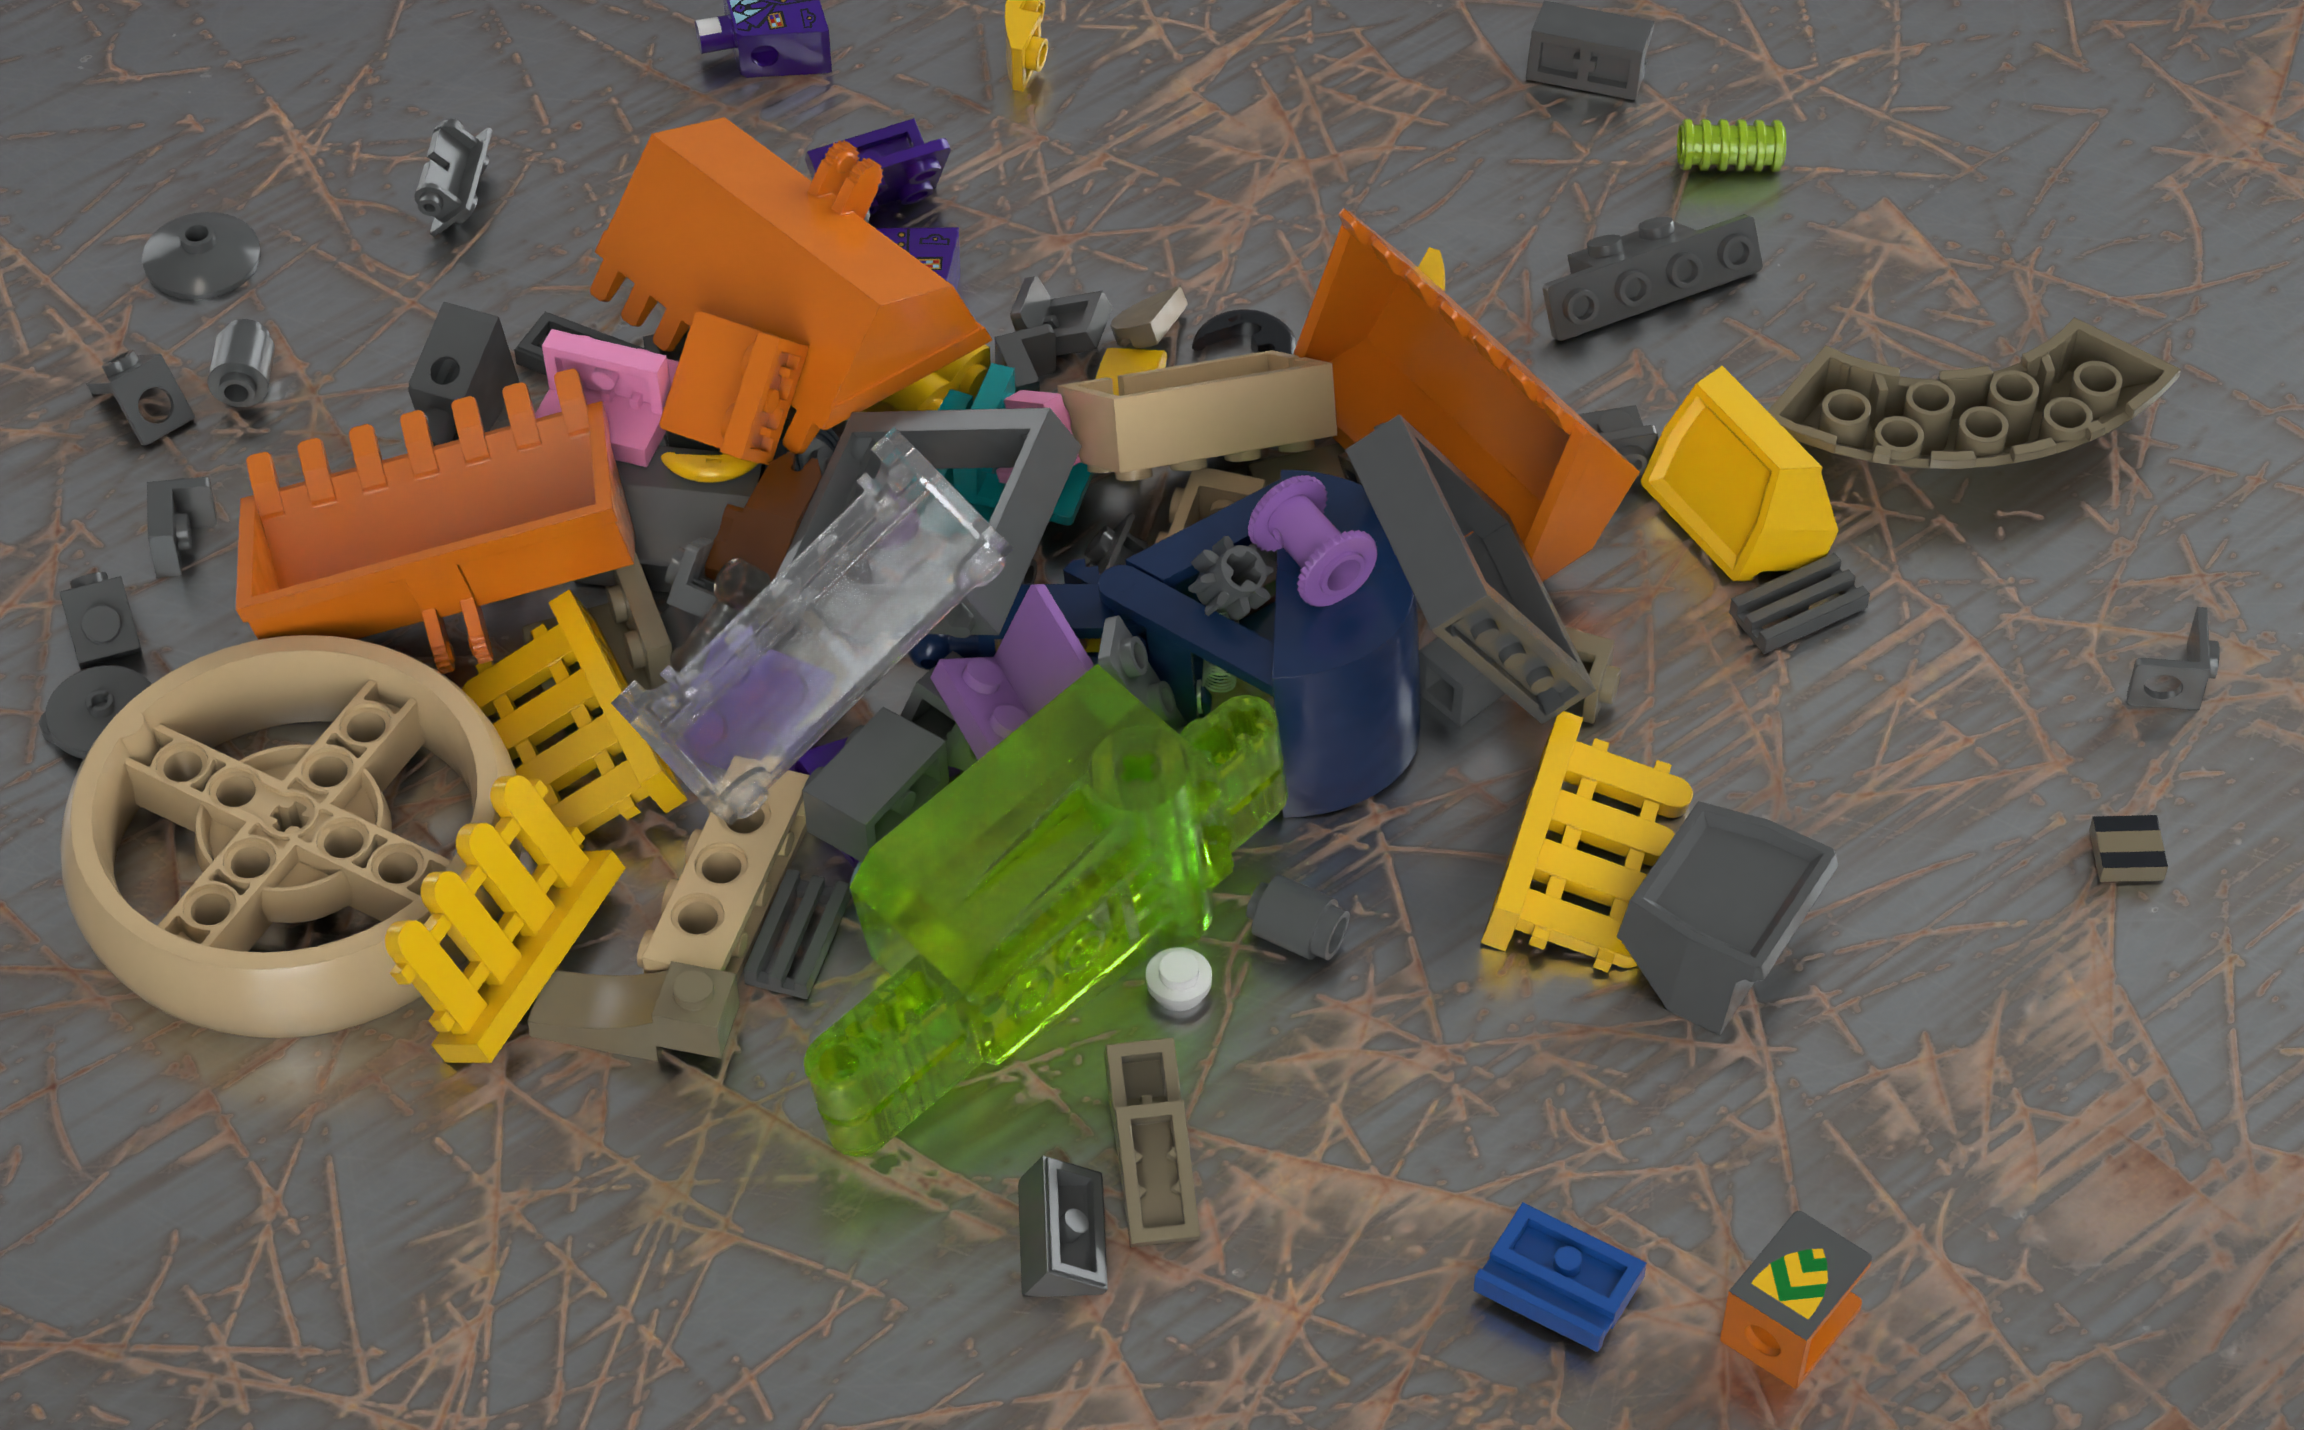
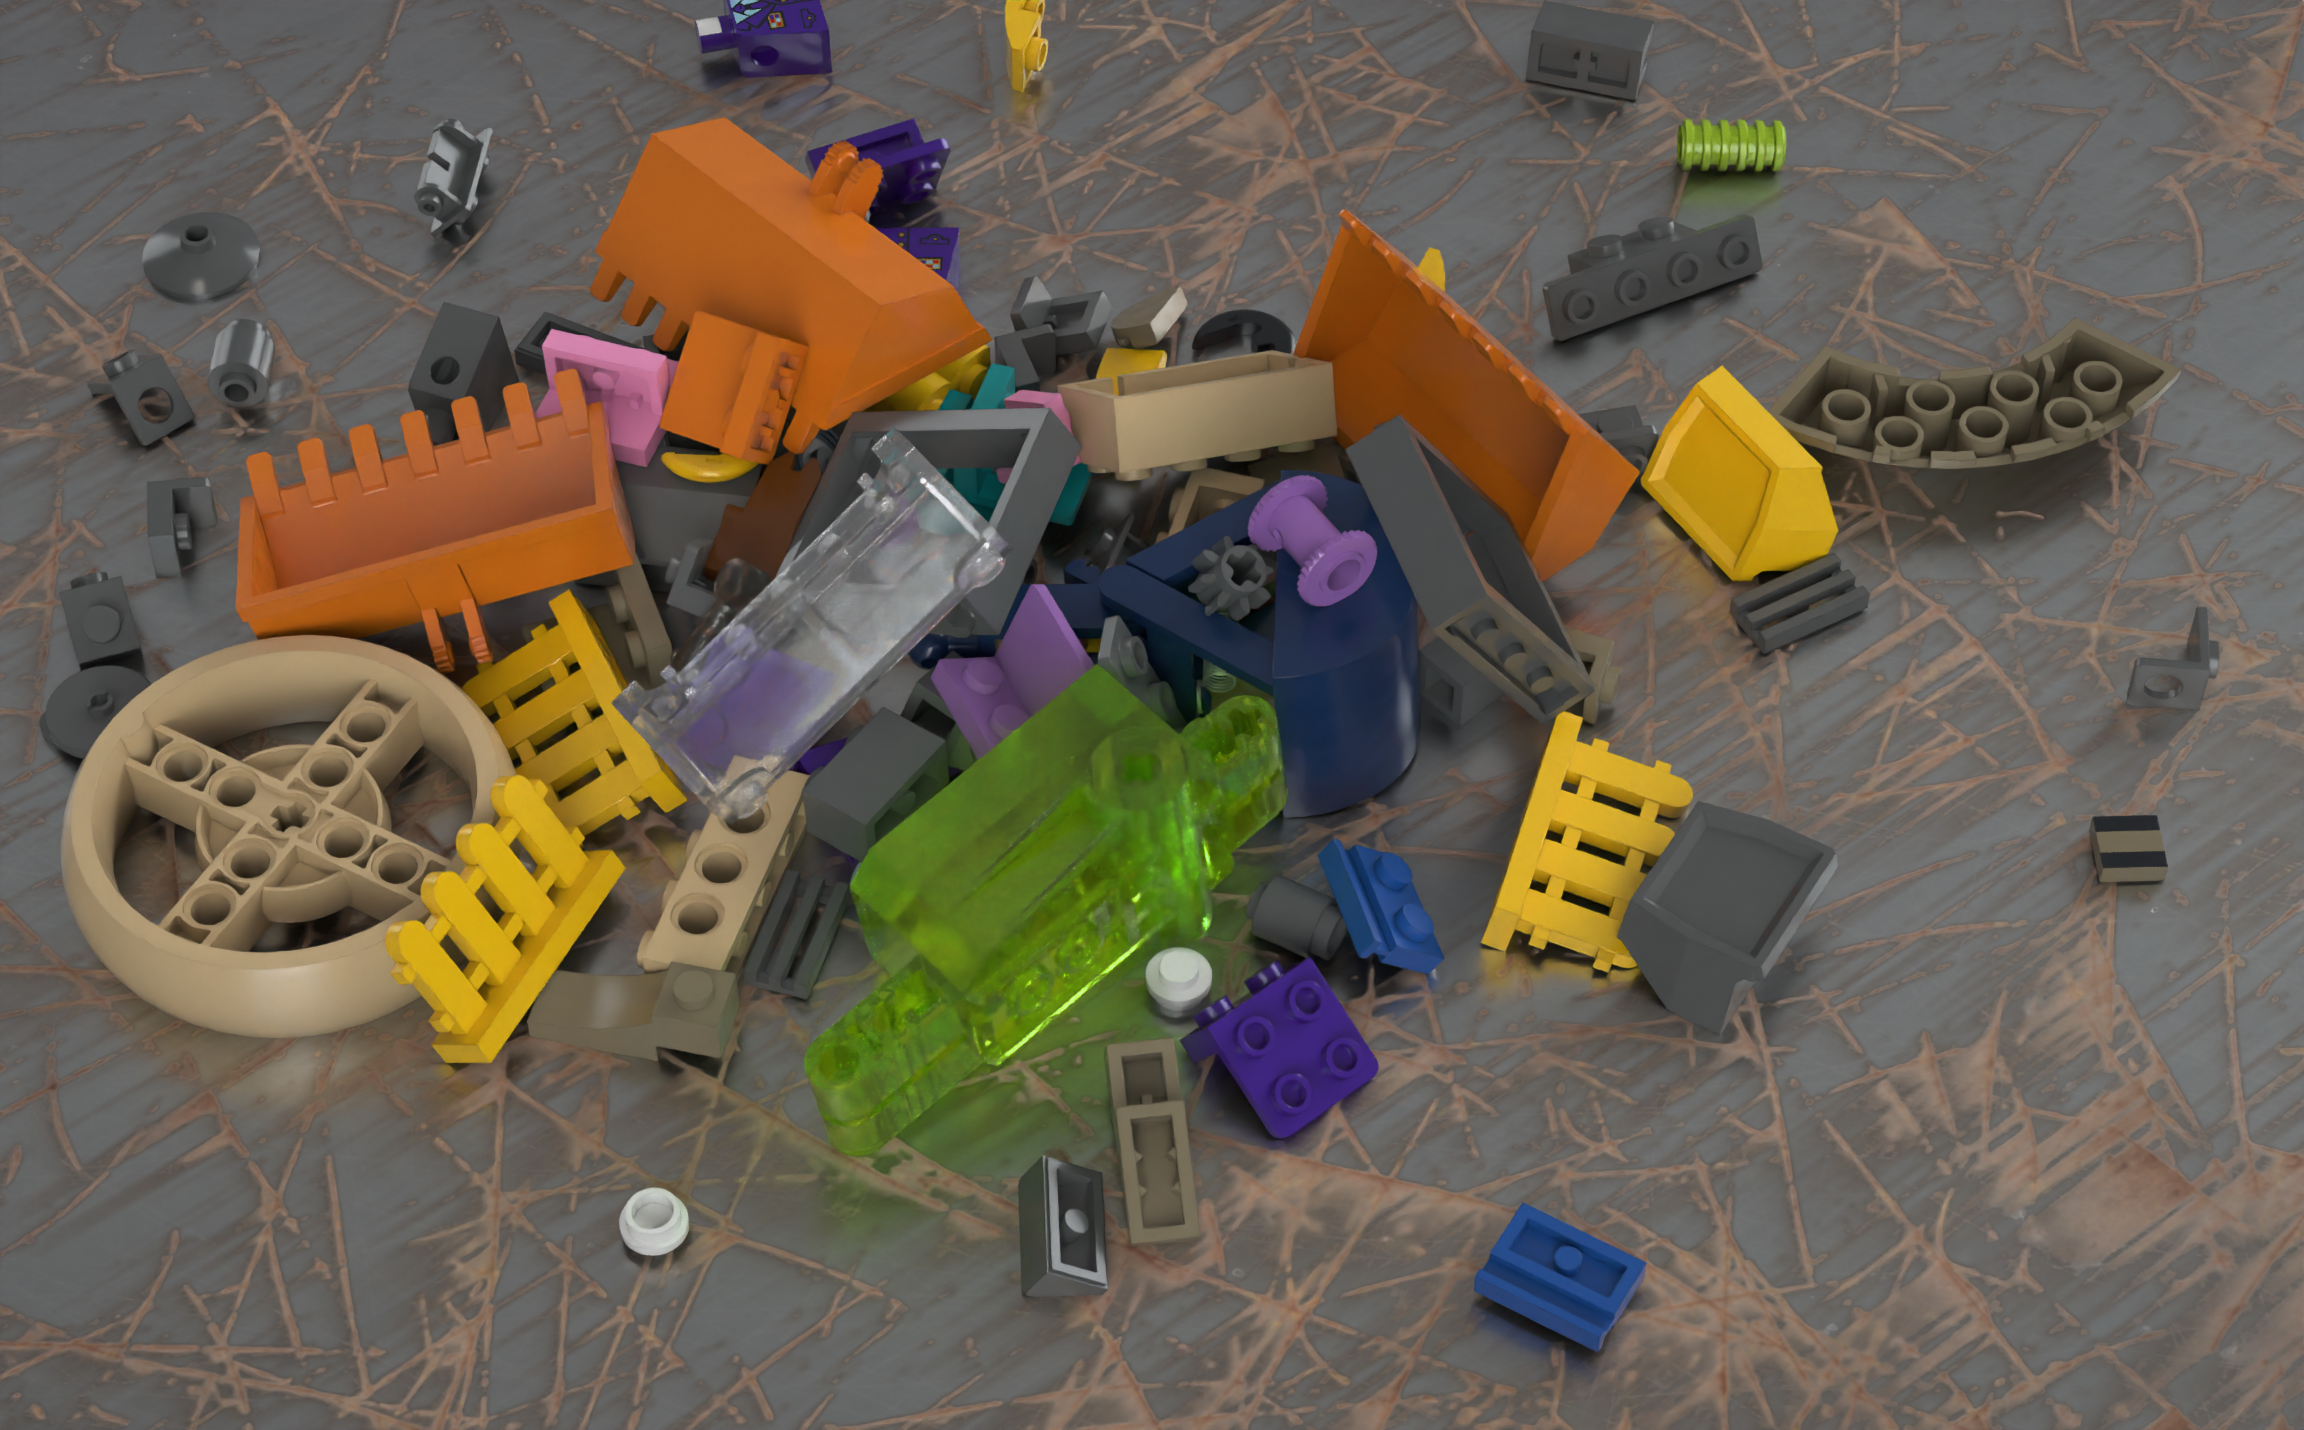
(653, 1222): none -> white plate
(1285, 1045): none -> dark purple bracket
(1381, 906): none -> blue plate
(1795, 1299): piece -> none

